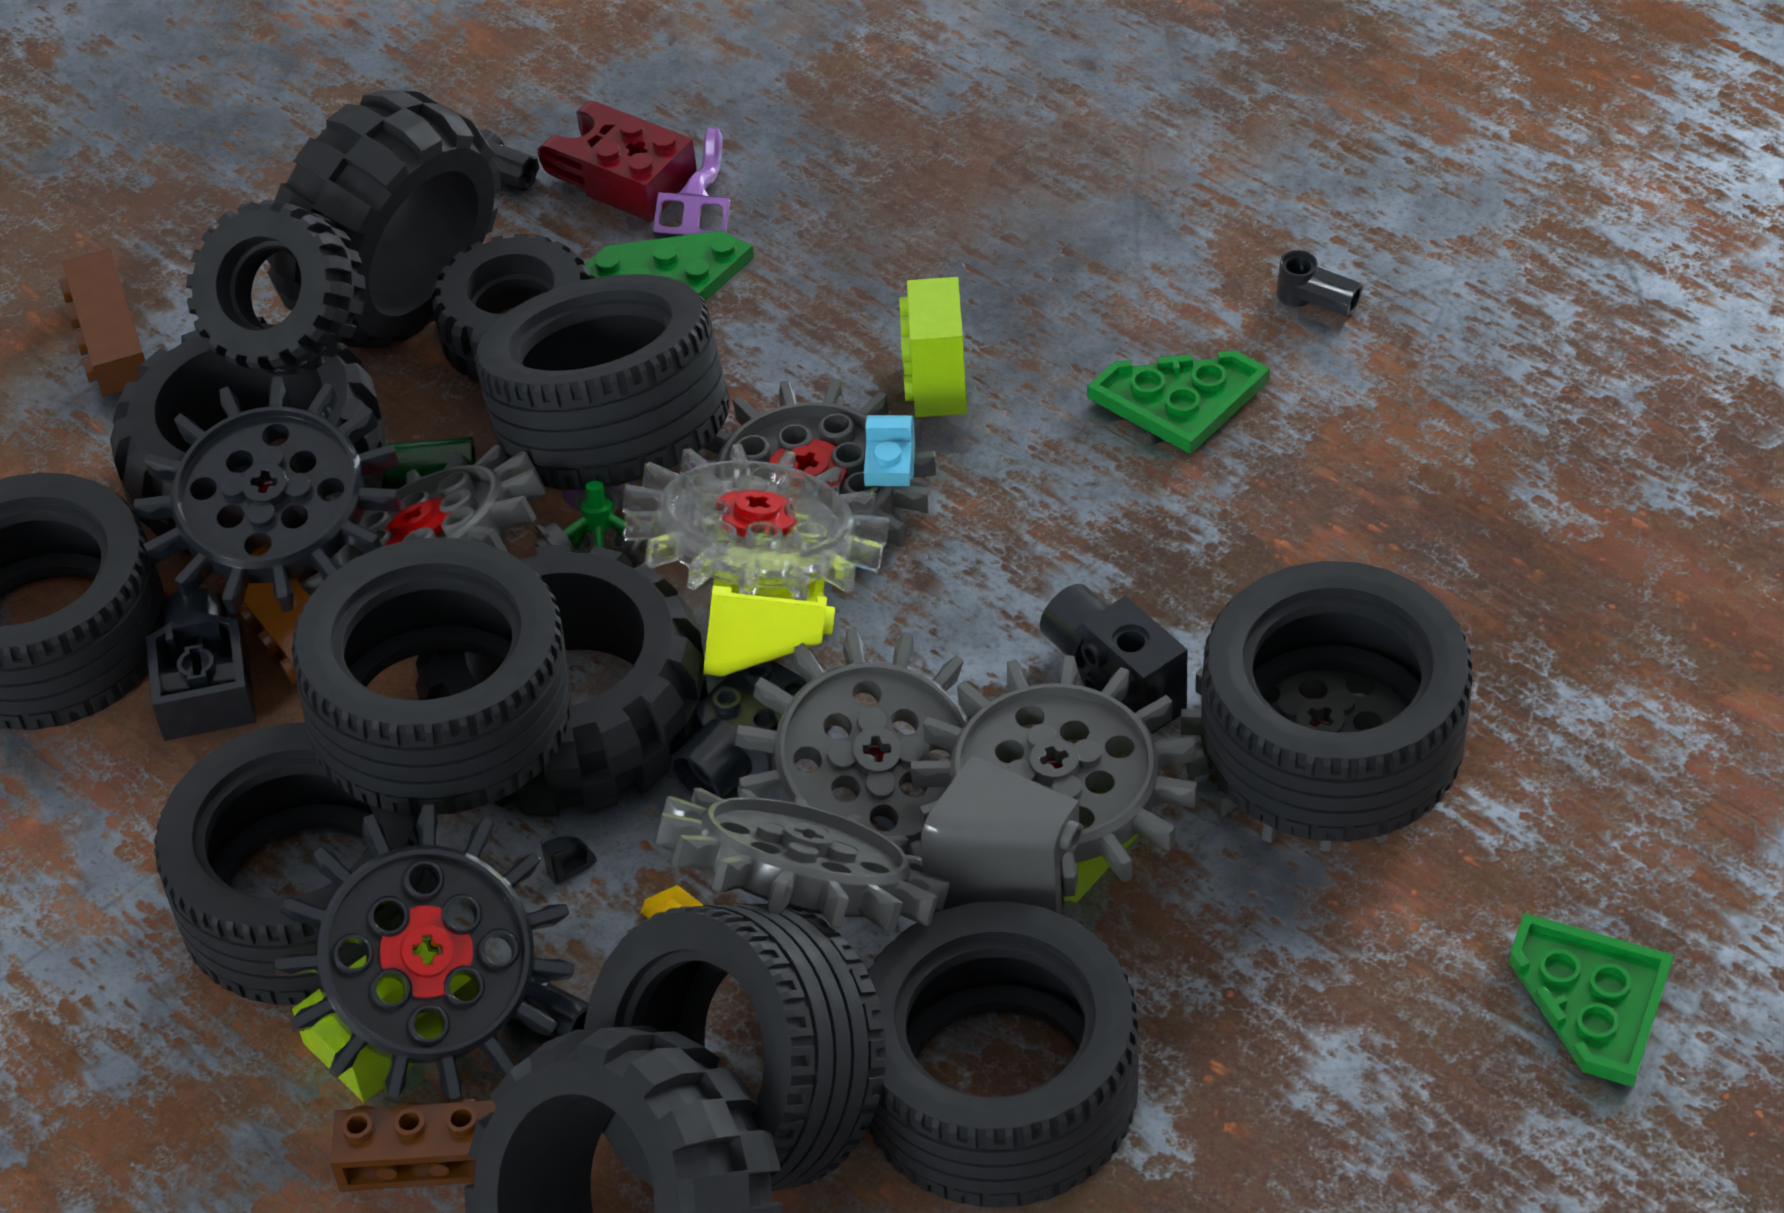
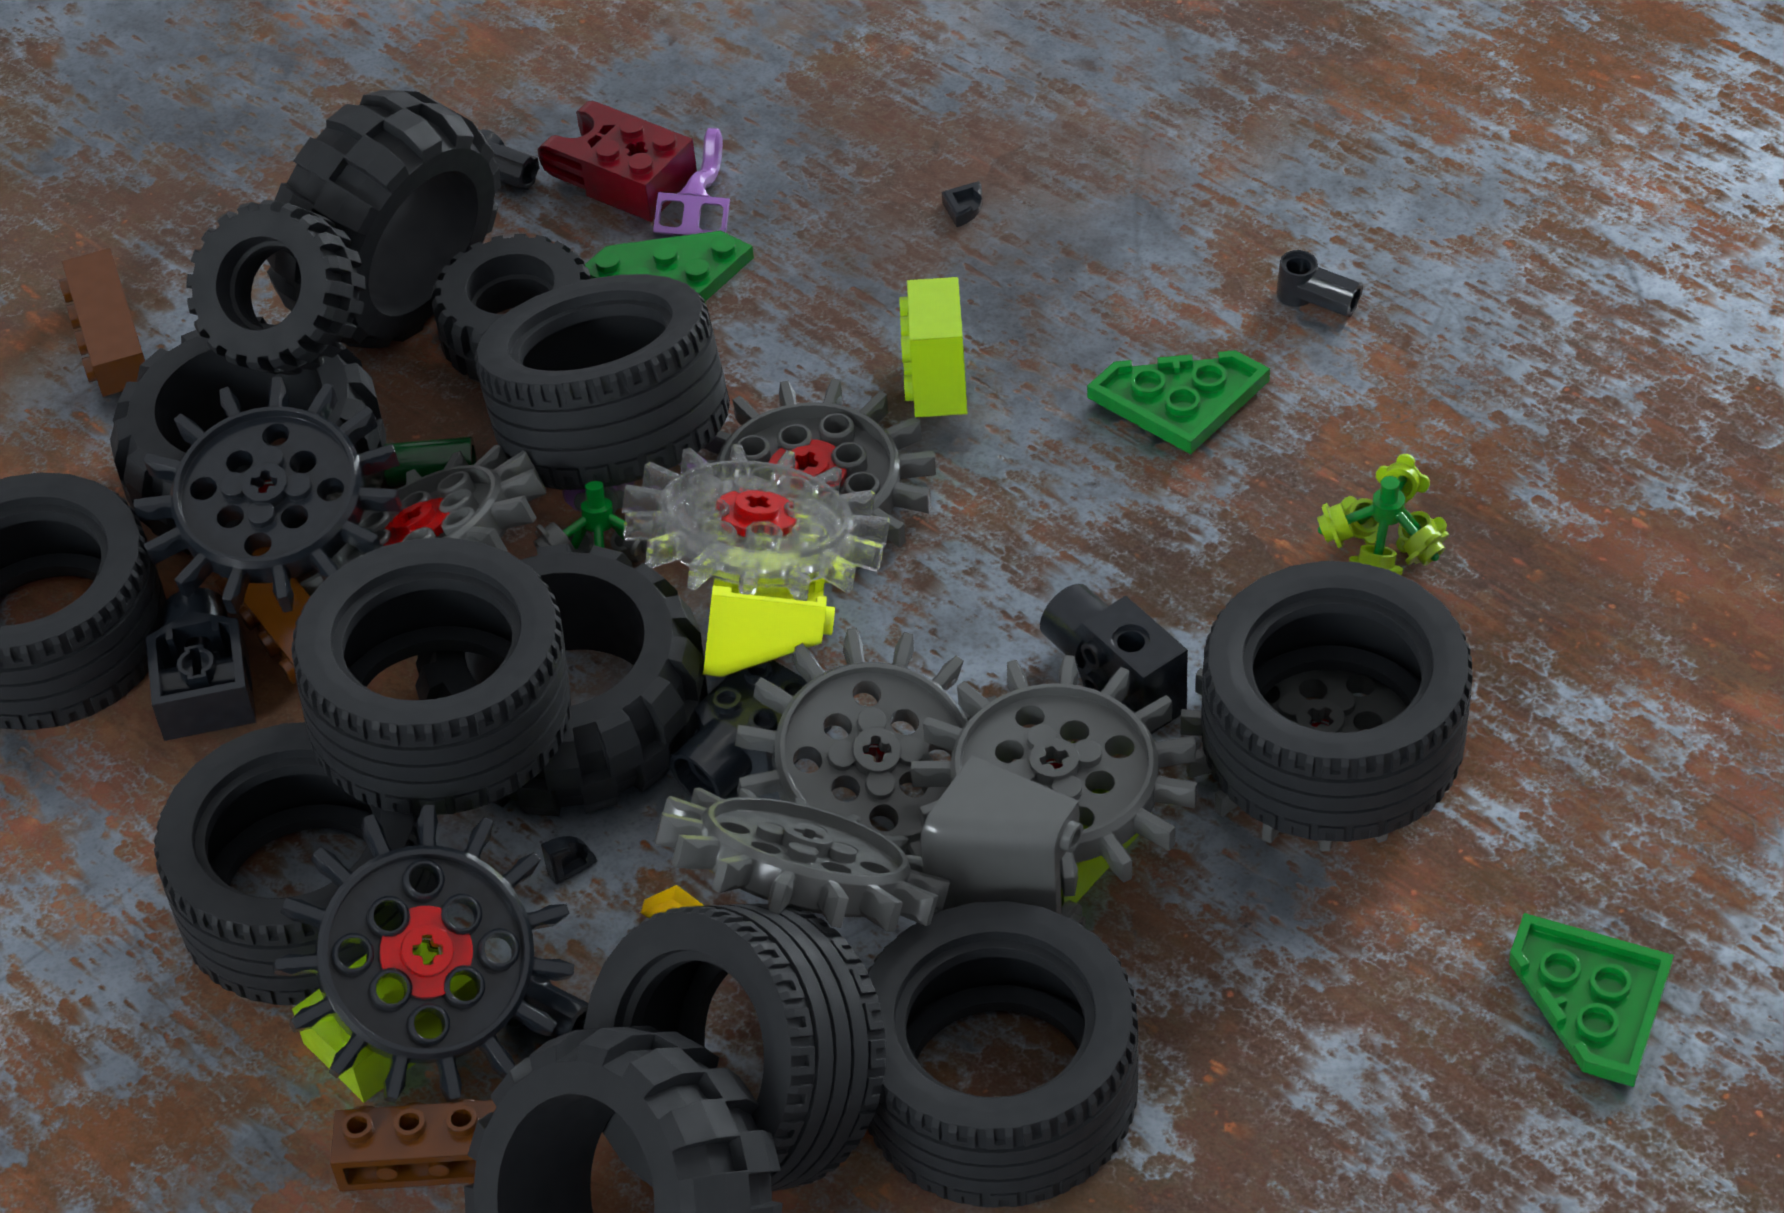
(889, 450): medium azure brick -> none
(963, 202): none -> black tile
(1370, 520): none -> lime plant

